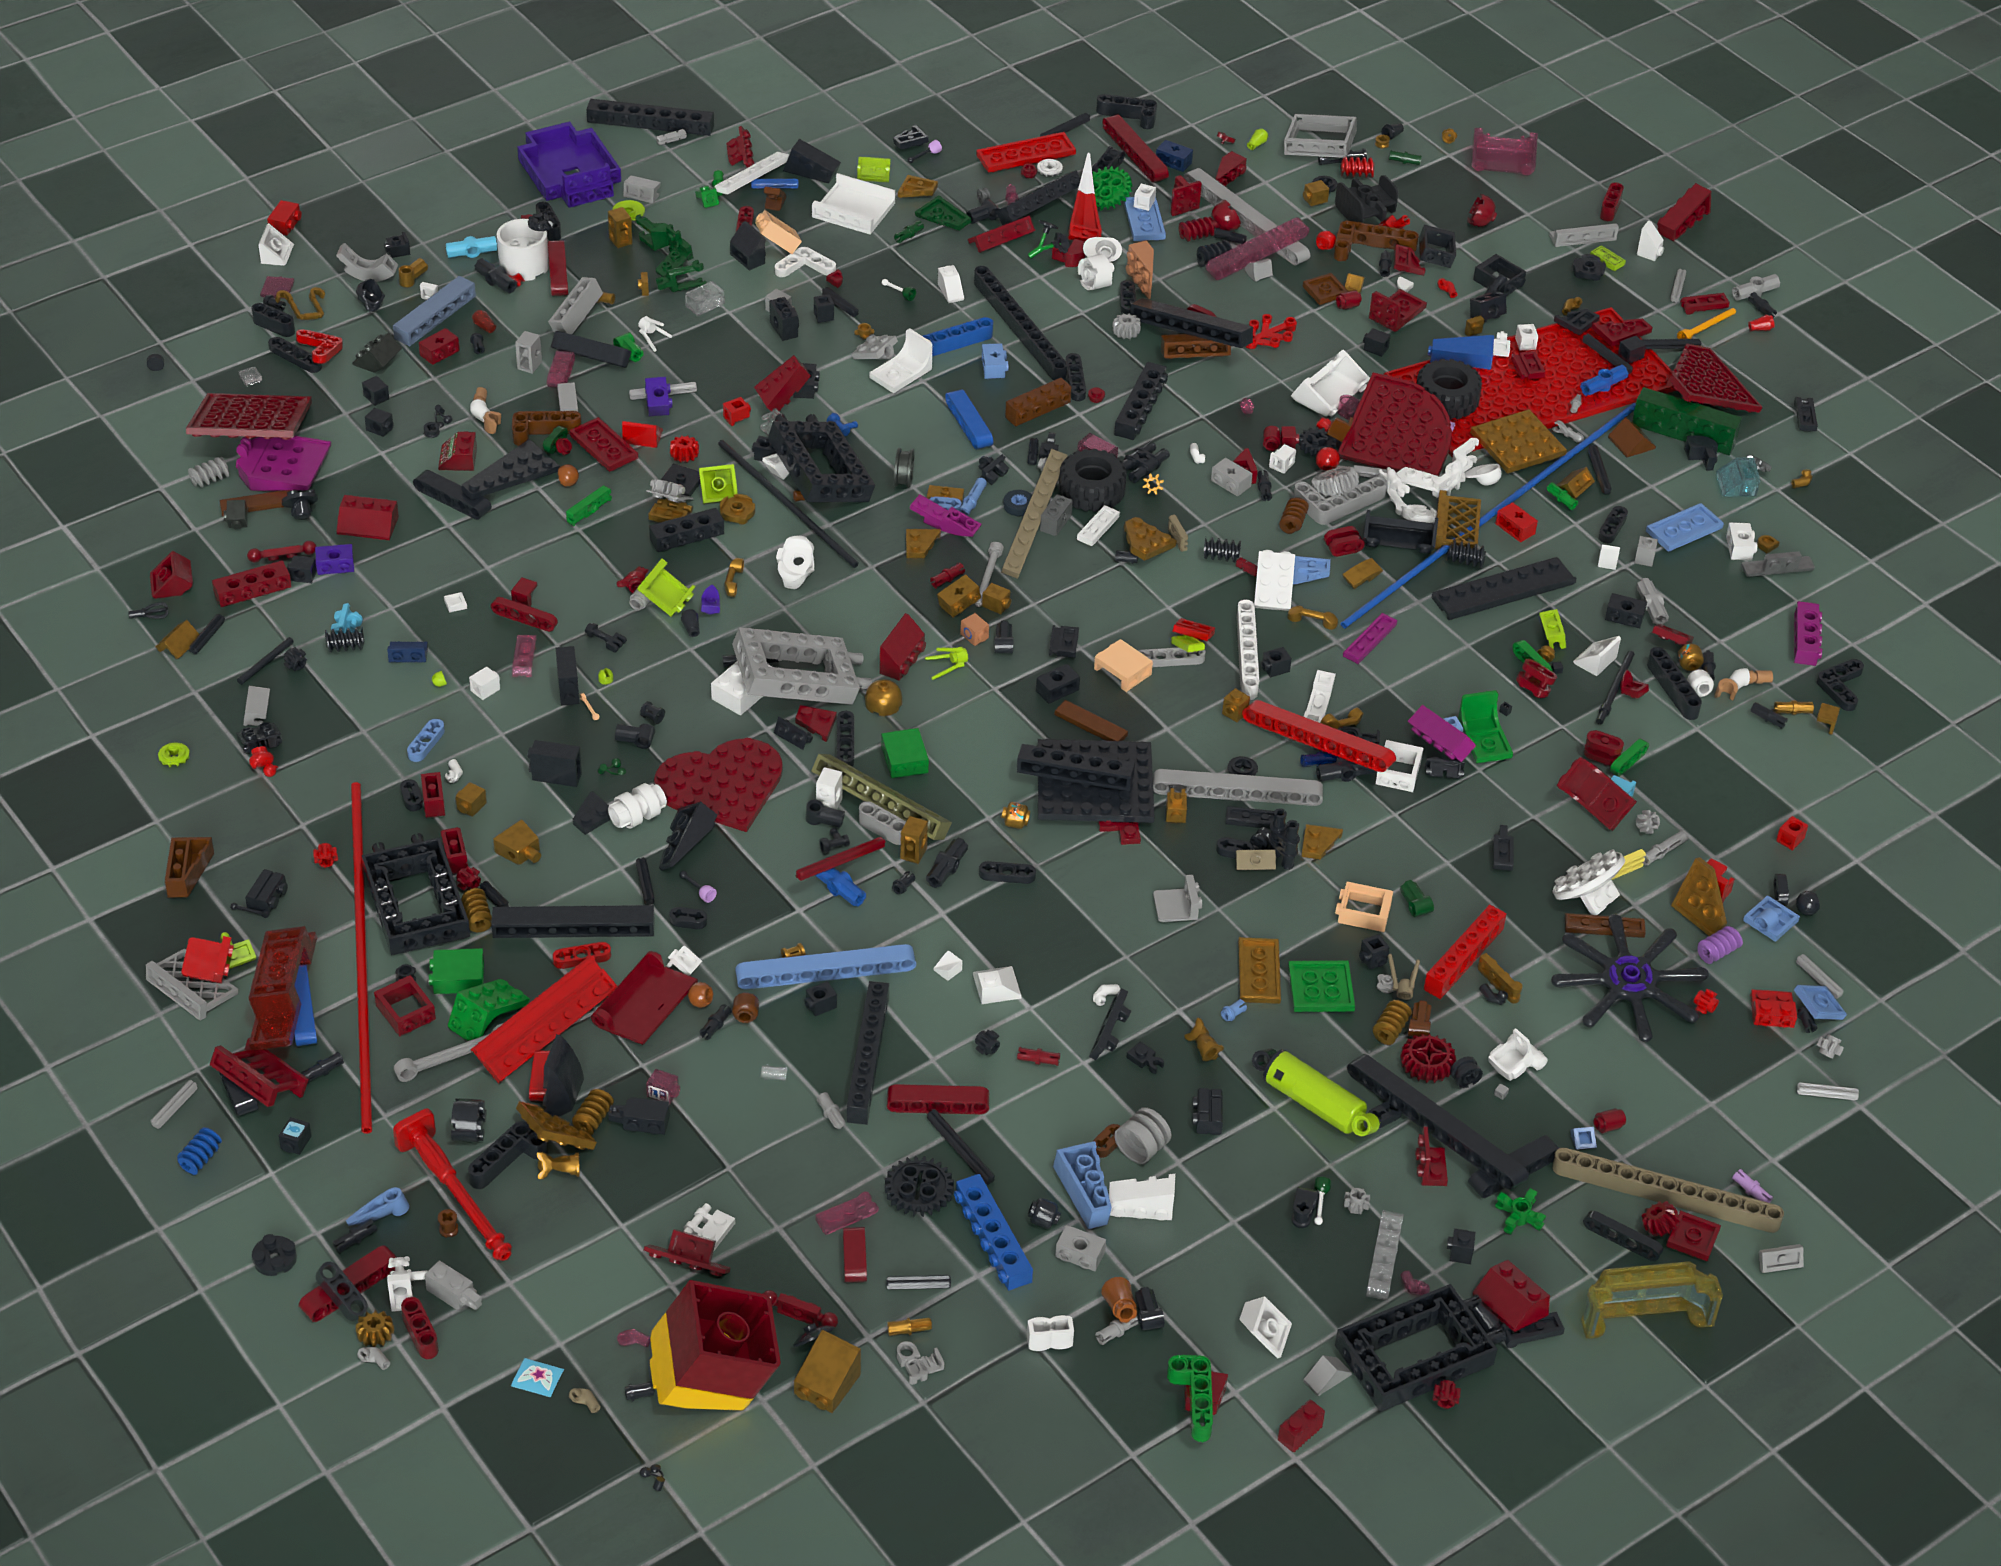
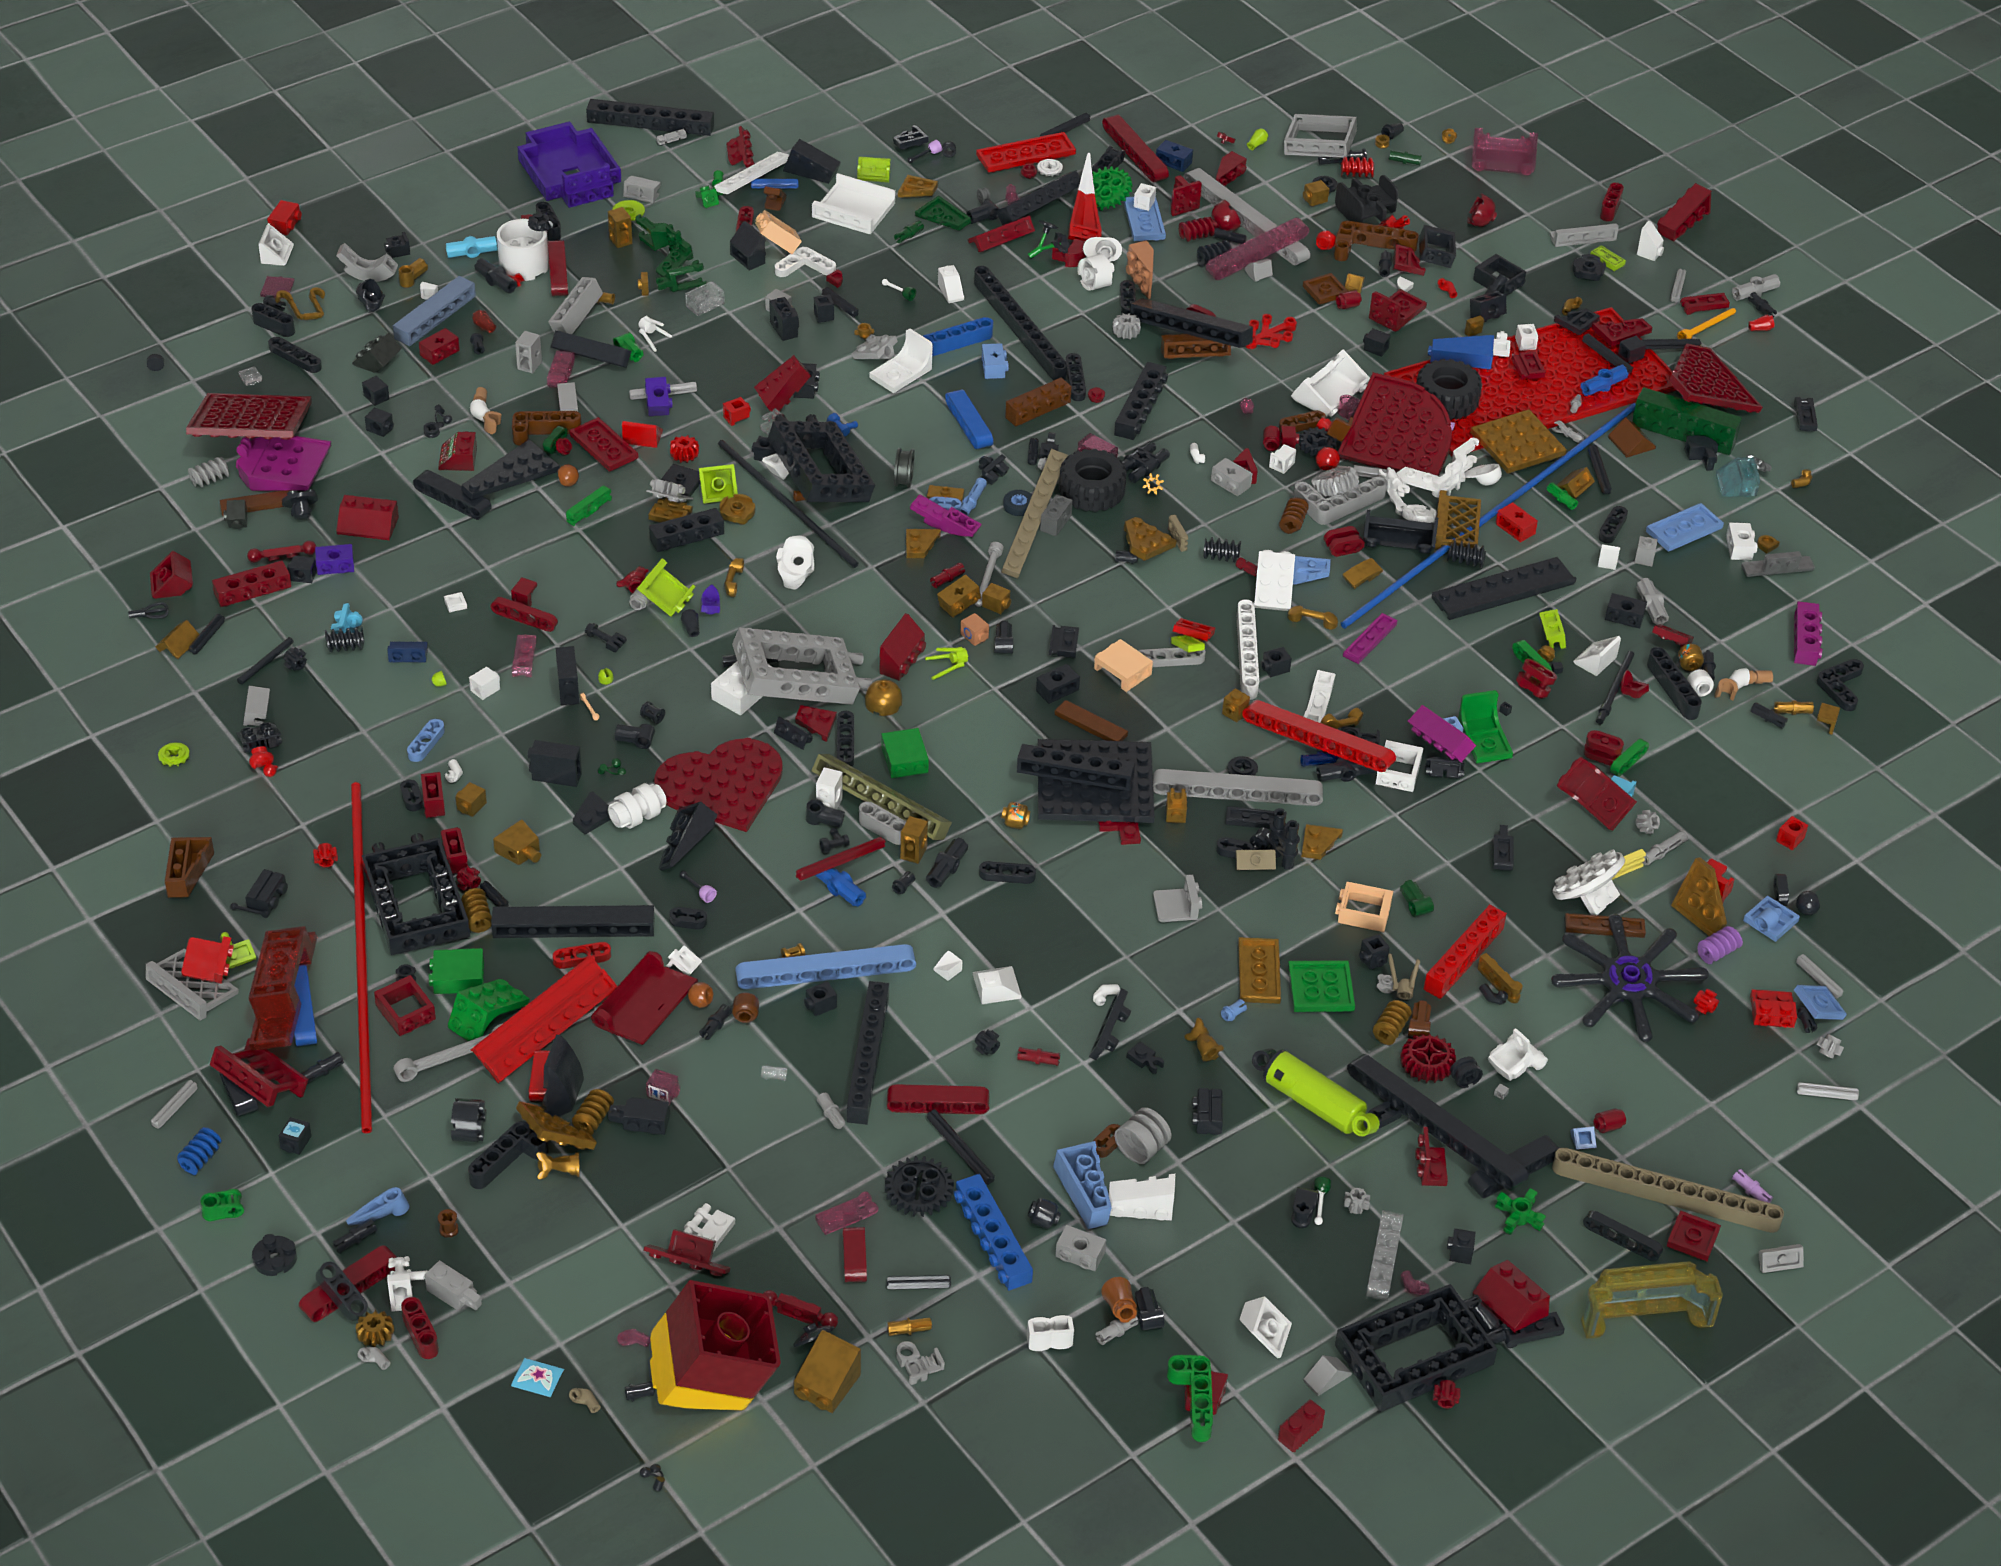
(220, 1205): none -> green piece
(326, 344): red beam -> none
(418, 1133): red piece -> none
(645, 881): black axle -> none
(952, 146): none -> black bush
(1098, 525): white plate -> none
(1128, 108): black beam -> none
(1264, 485): black pin -> none
(1310, 418): none -> reddish brown beam
(1660, 1218): dark red gear -> none

